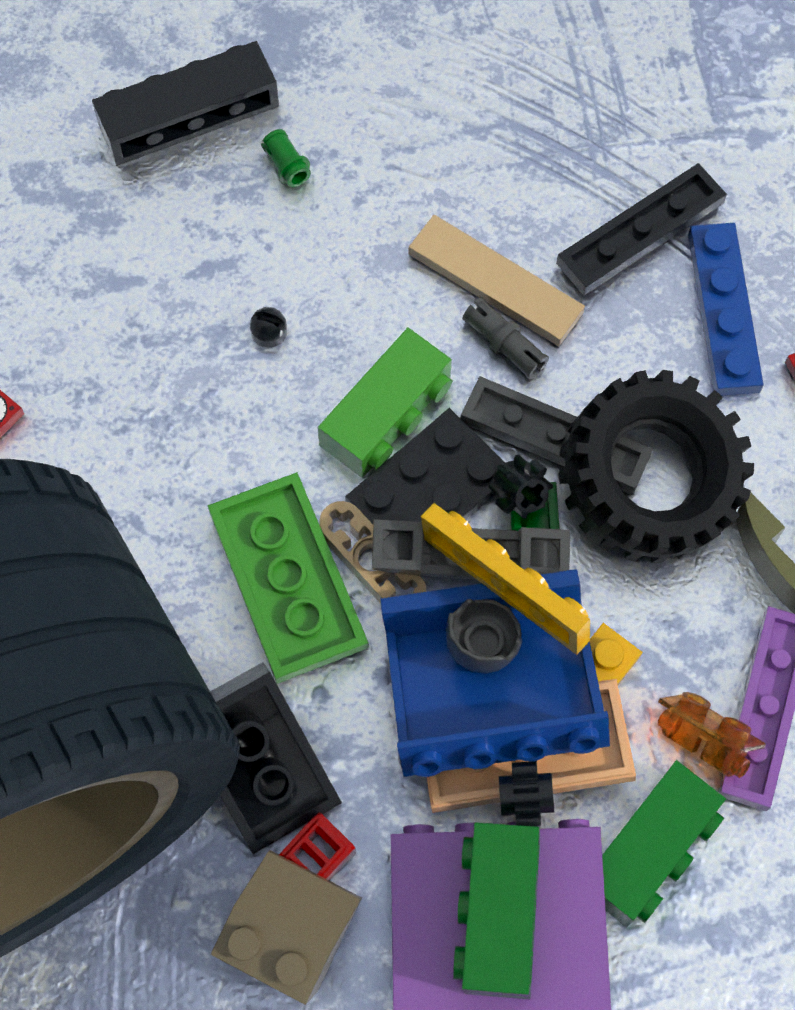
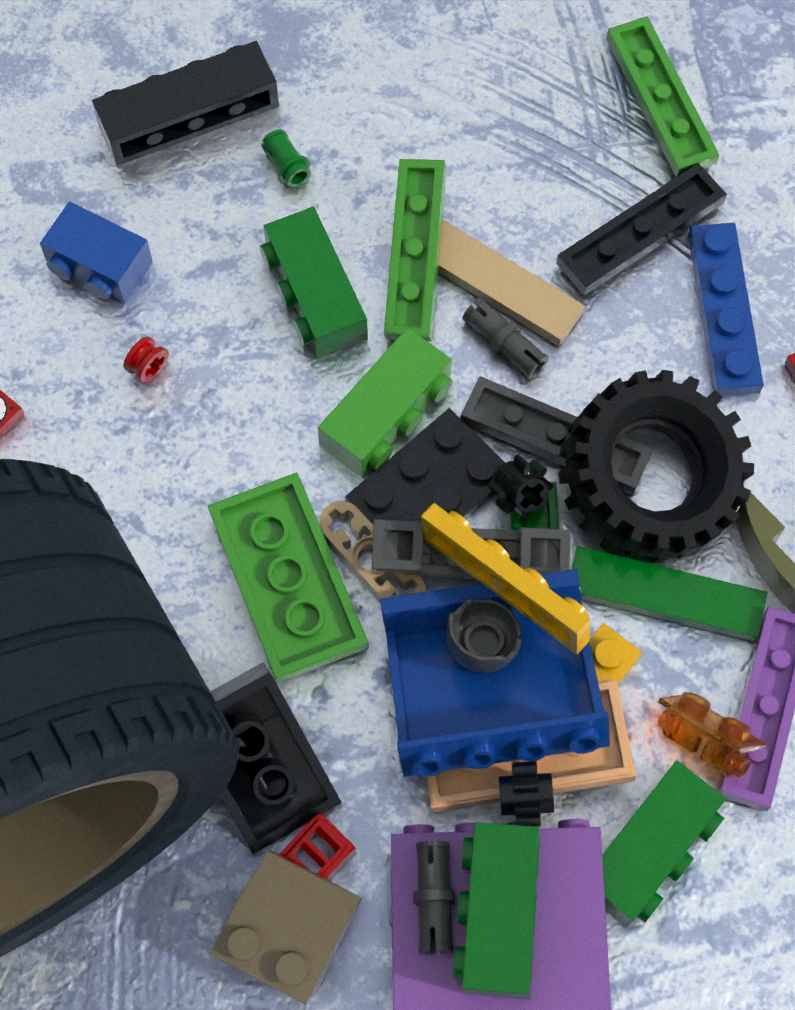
(96, 253): none -> blue brick
(145, 359): none -> red bush
(266, 333): black hinge -> none
(313, 283): none -> green brick
(415, 247): none -> bright green plate
(434, 897): none -> dark grey pin
(661, 96): none -> bright green plate
(670, 594): none -> green tile

